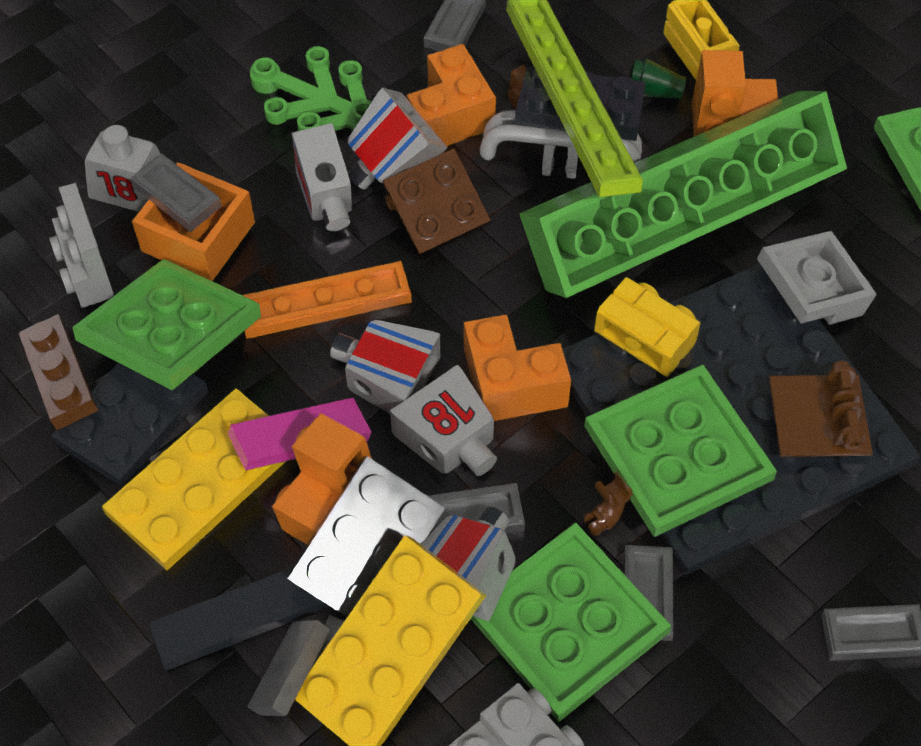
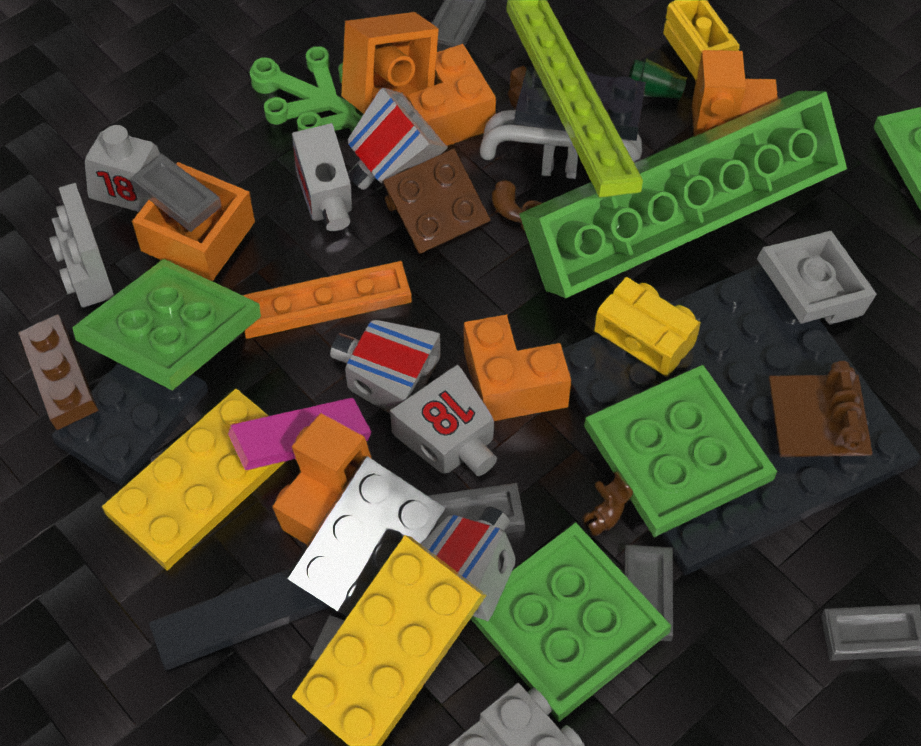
(289, 668): flat silver tile -> none
(389, 54): none -> orange brick
(504, 202): none -> reddish brown arm

